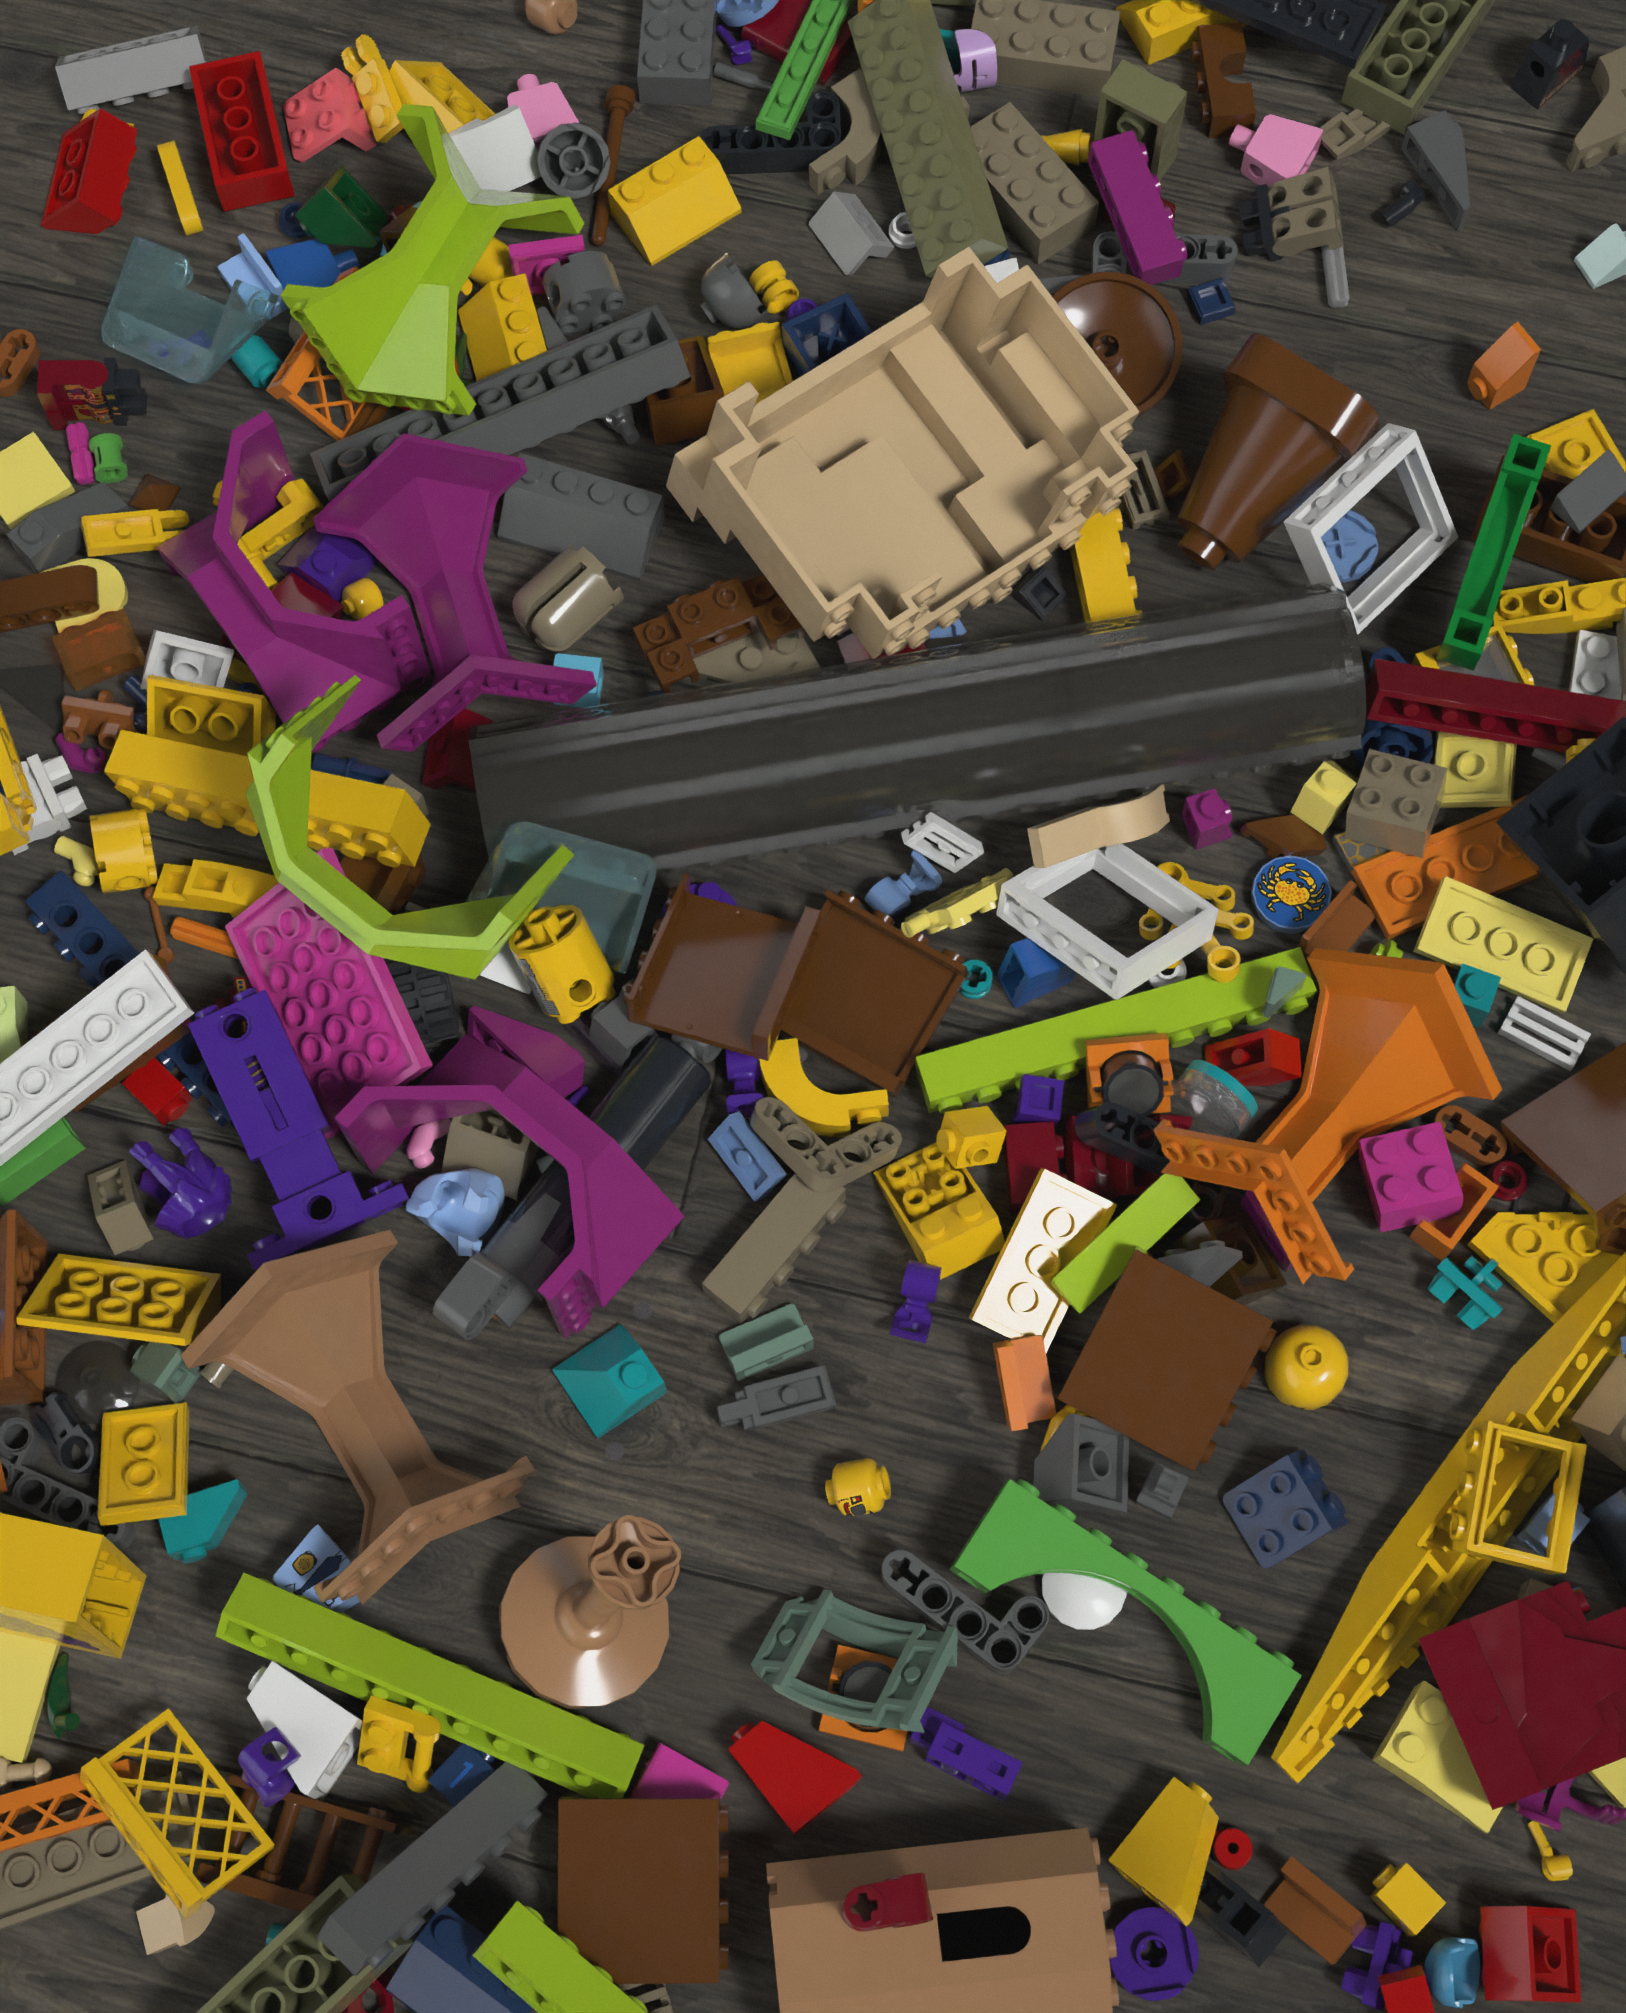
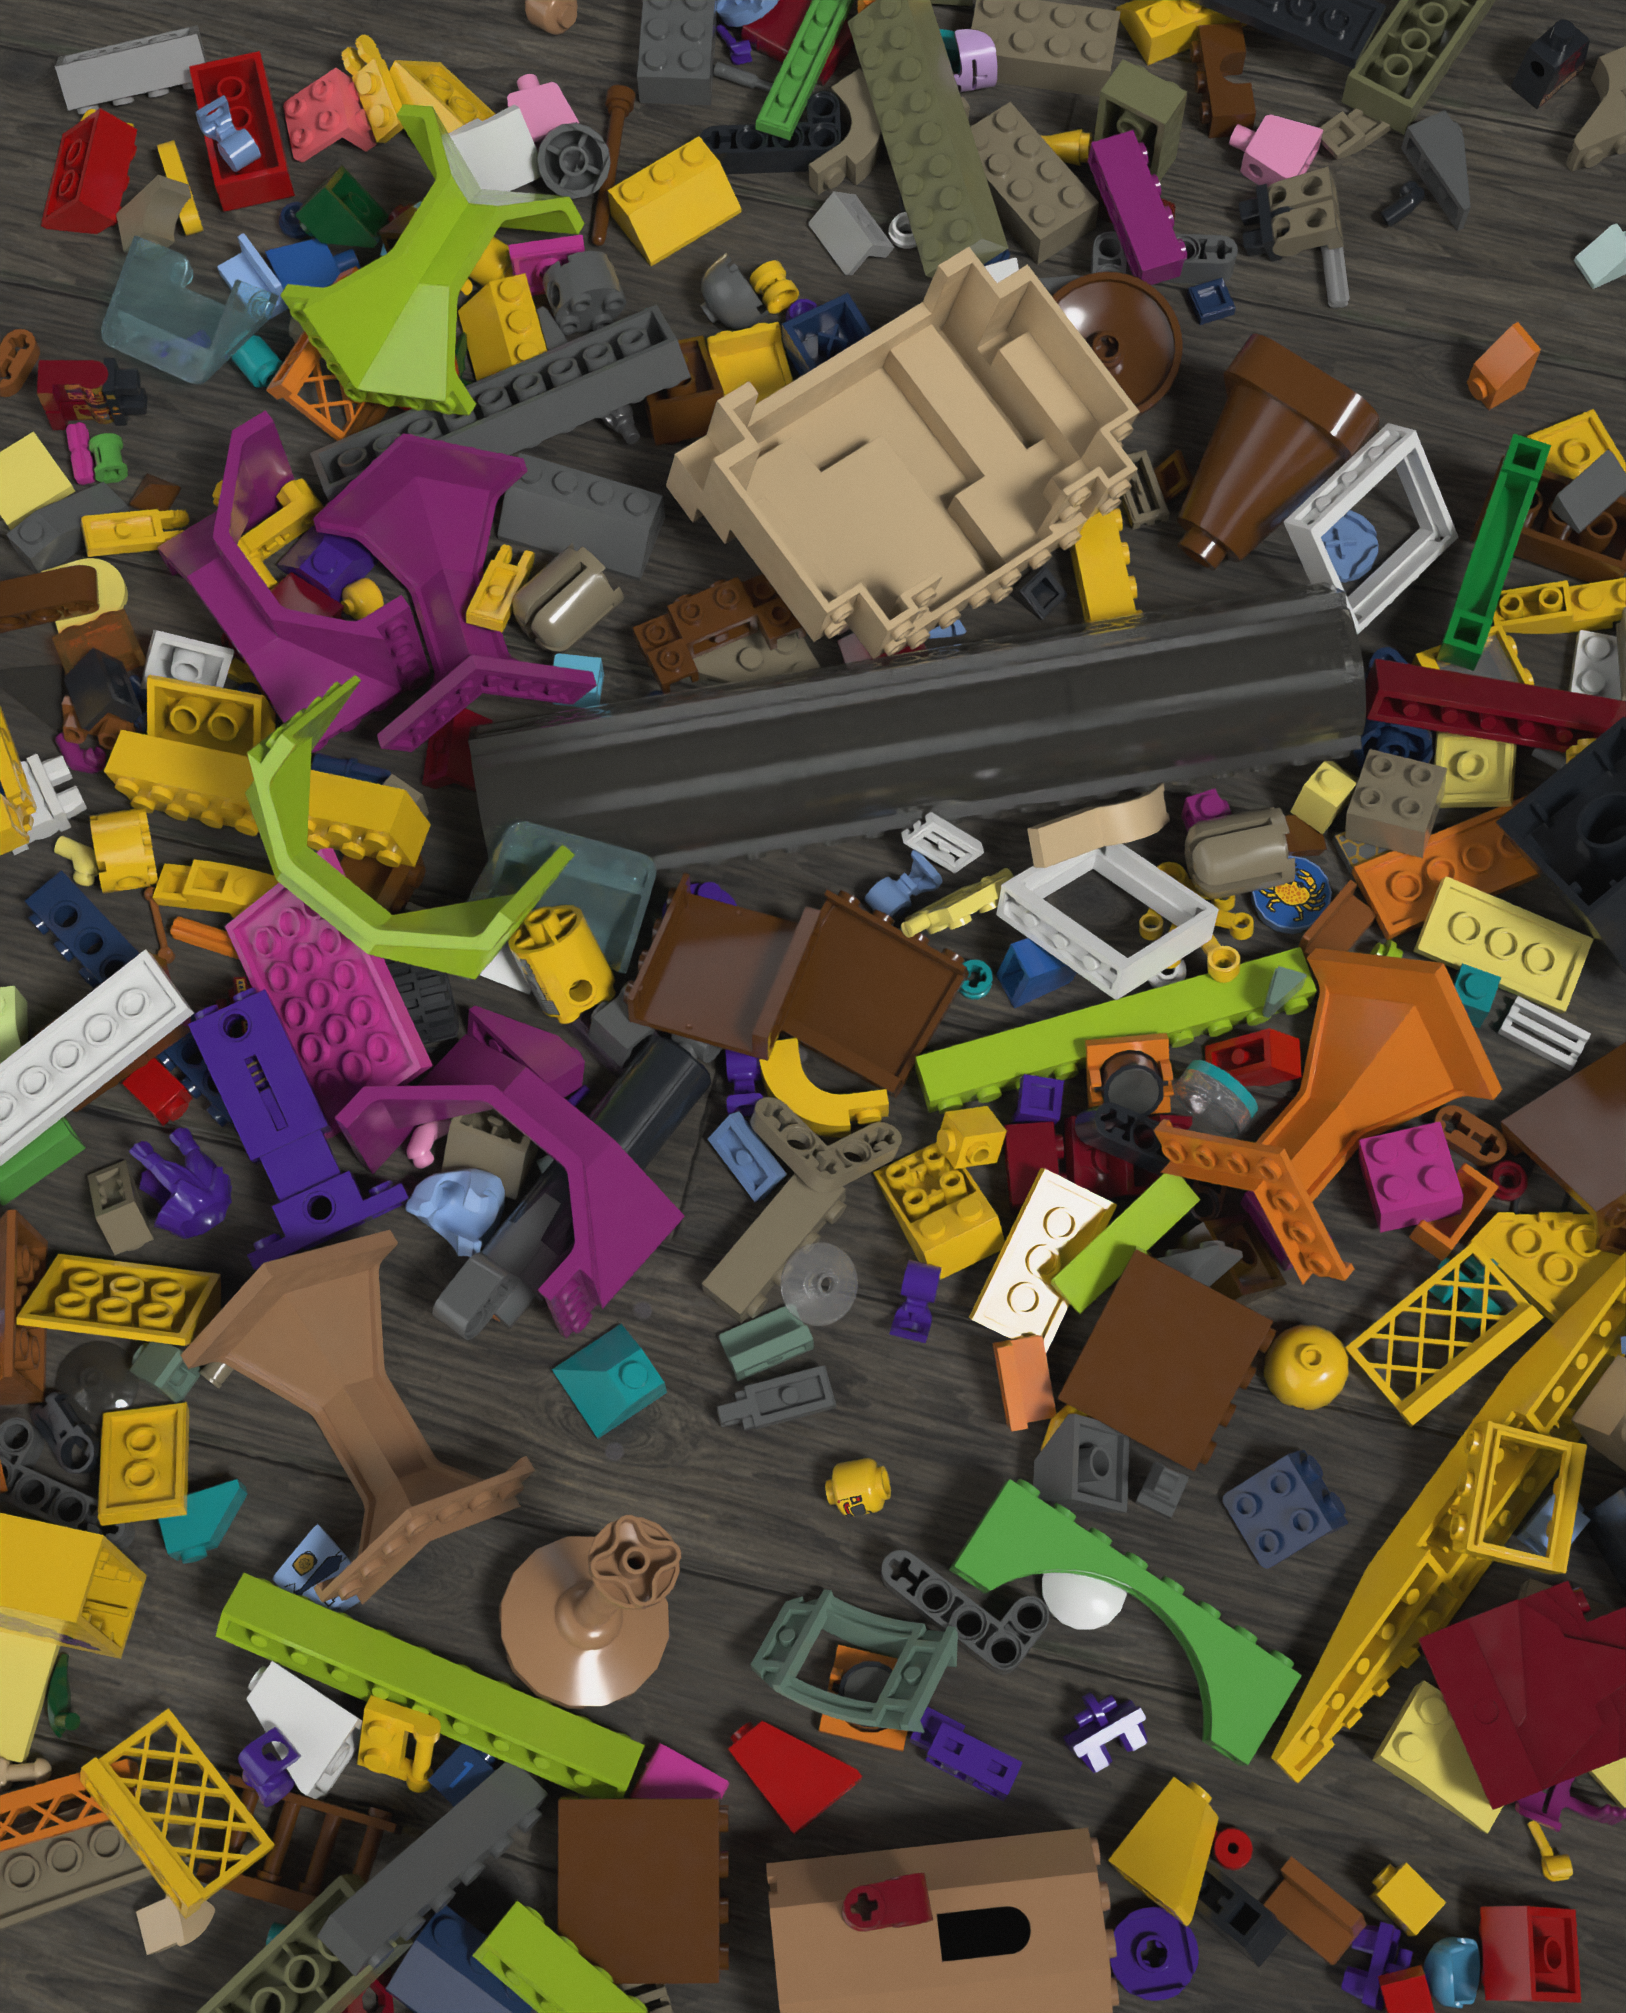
(101, 686): none -> black panel
(153, 212): none -> dark tan arch
(234, 145): none -> medium blue leg
(494, 596): none -> yellow hinge
(803, 1279): none -> clear dish
(1101, 1724): none -> dark purple hips
(1239, 853): none -> dark tan cylinder
(1465, 1364): none -> yellow fence

